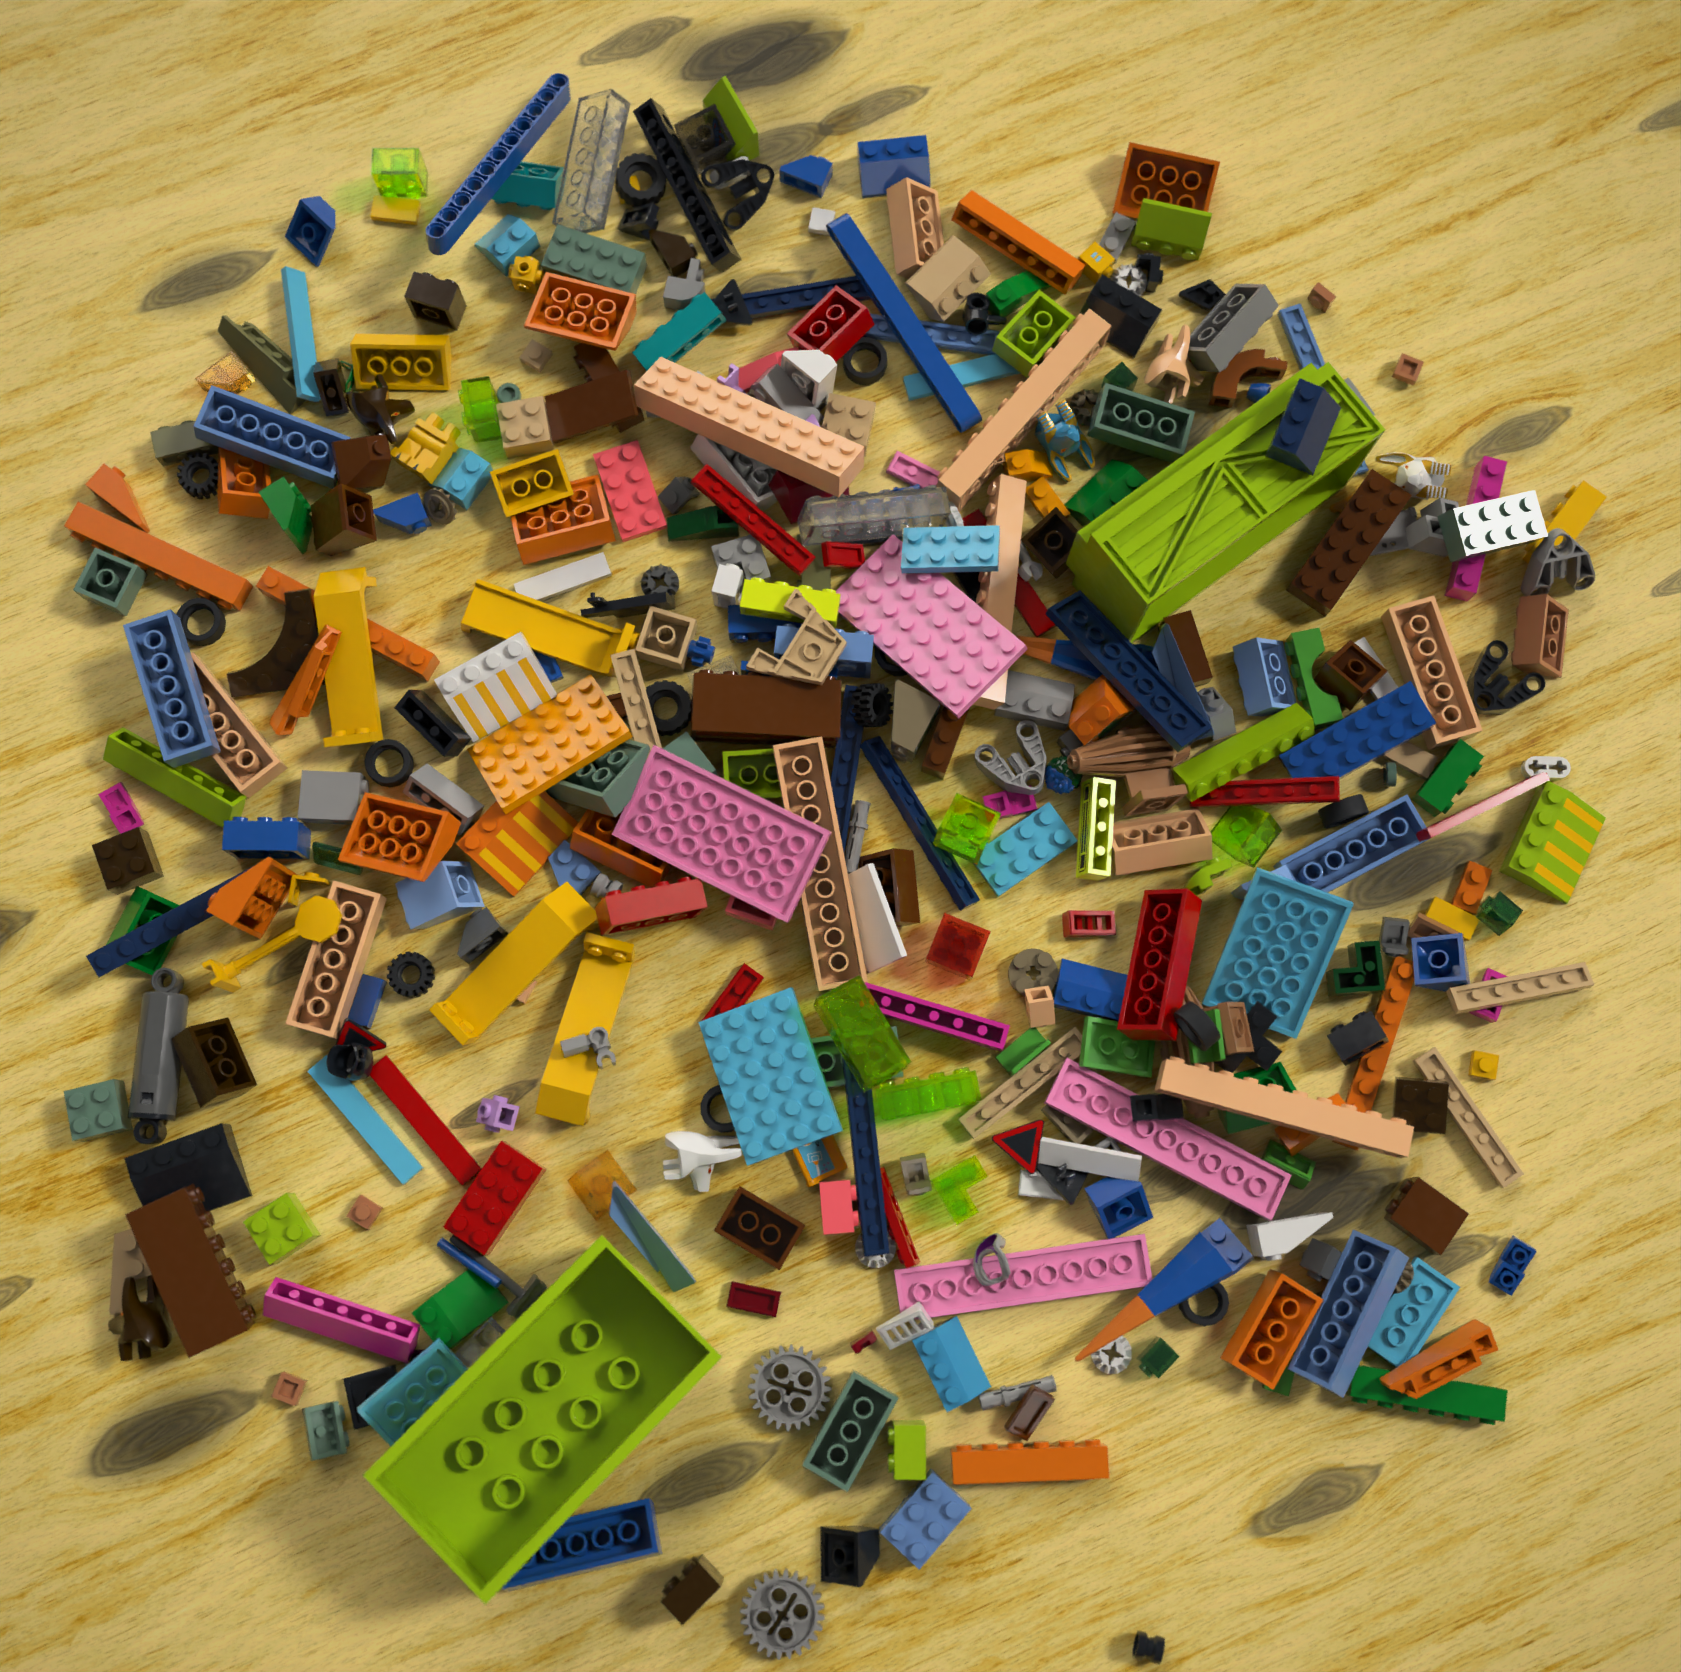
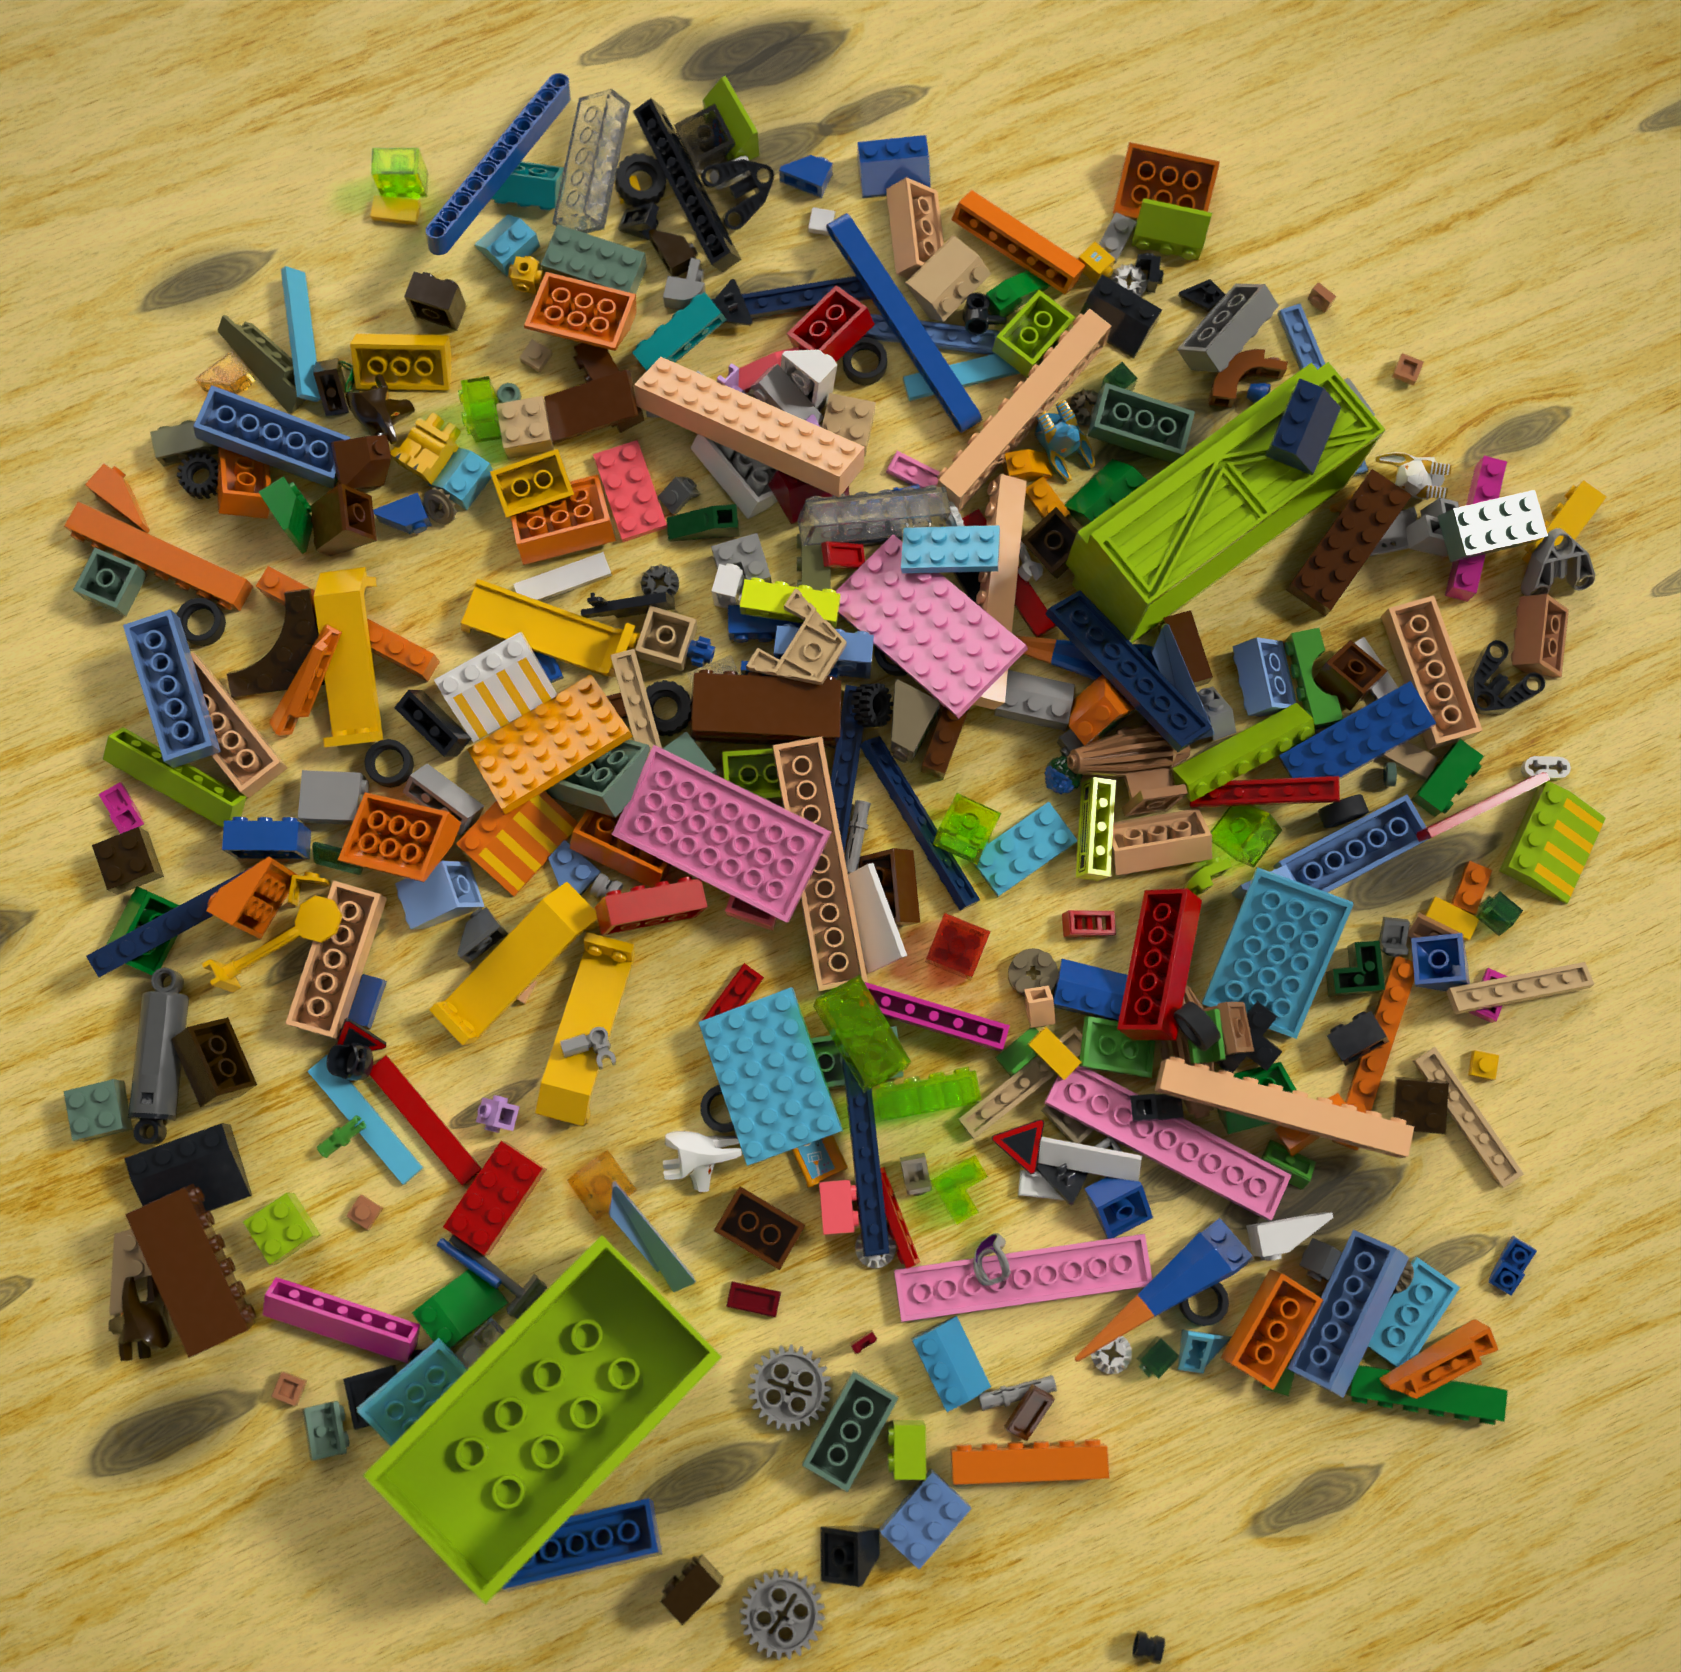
(312, 228): blue slope -> none
(341, 1136): none -> bright green pin
(400, 964): black tyre -> none
(753, 519): red tile -> none
(917, 1330): white slope -> none
(1001, 774): light grey connector -> none
(1010, 803): dark pink slope -> none
(1054, 1053): none -> yellow tile
(1174, 368): light nougat piece -> none
(1199, 1349): none -> medium azure slope
(1425, 1215): reddish brown brick -> none

